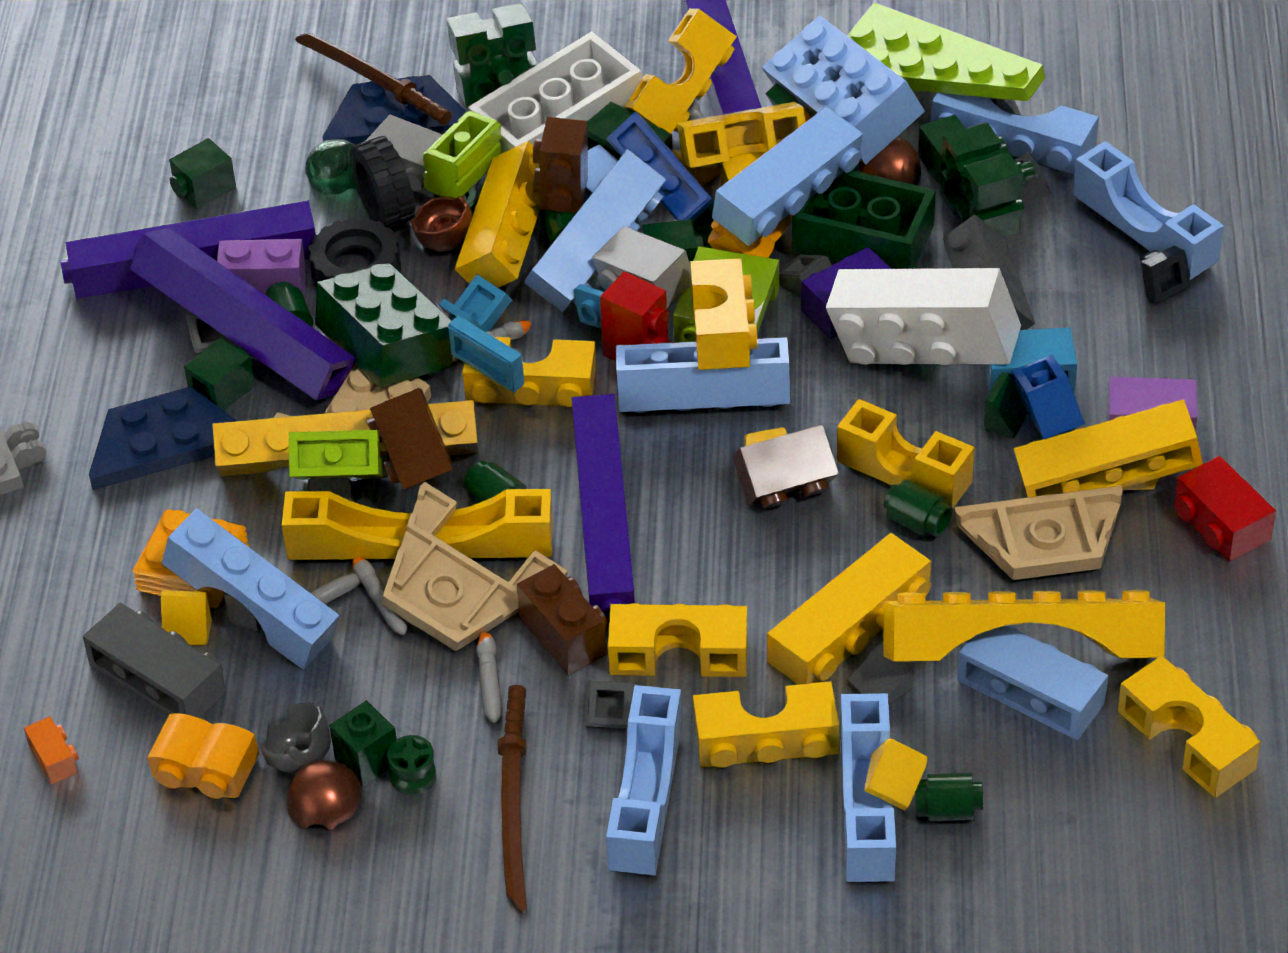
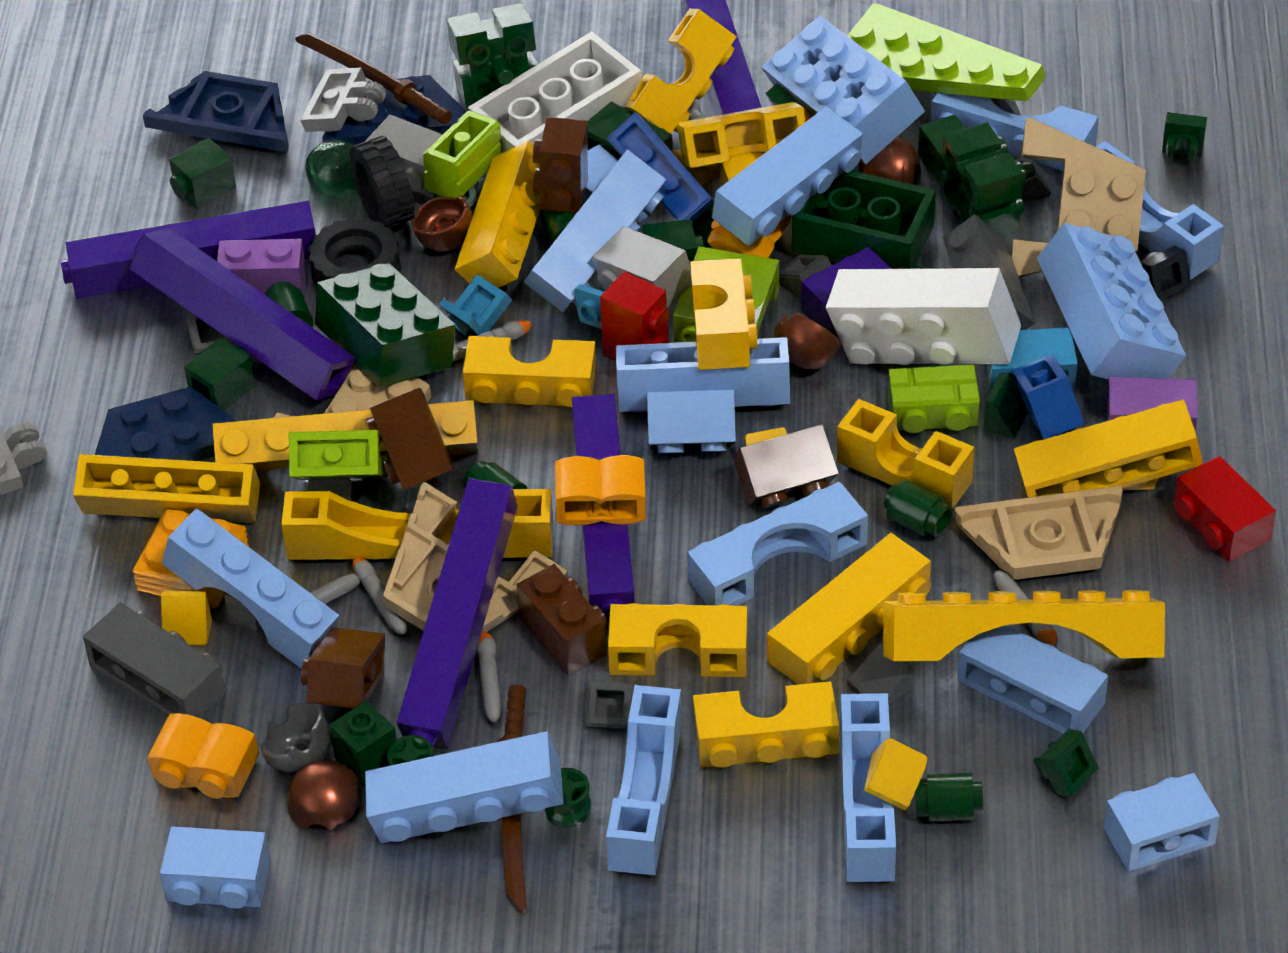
(51, 750): orange piece -> none
(152, 485): none -> yellow brick
(215, 867): none -> light blue brick
(225, 110): none -> dark blue wing
(342, 95): none -> light grey hinge
(344, 667): none -> reddish brown brick
(458, 612): none -> dark purple brick
(463, 787): none -> light blue brick
(486, 354): dark azure tile -> none
(577, 800): none -> dark green wheel
(600, 490): none -> light orange brick
(691, 419): none -> light blue brick
(808, 342): none -> copper hair
(821, 524): none -> light blue arch
(934, 397): none -> lime brick
(1043, 632): none -> light grey piece
(1067, 763): none -> dark green tile
(1095, 190): none -> tan wing
(1110, 304): none -> light blue brick
(1161, 821): none -> light blue brick
(1166, 699): yellow arch -> none
(1184, 135): none -> dark green tile

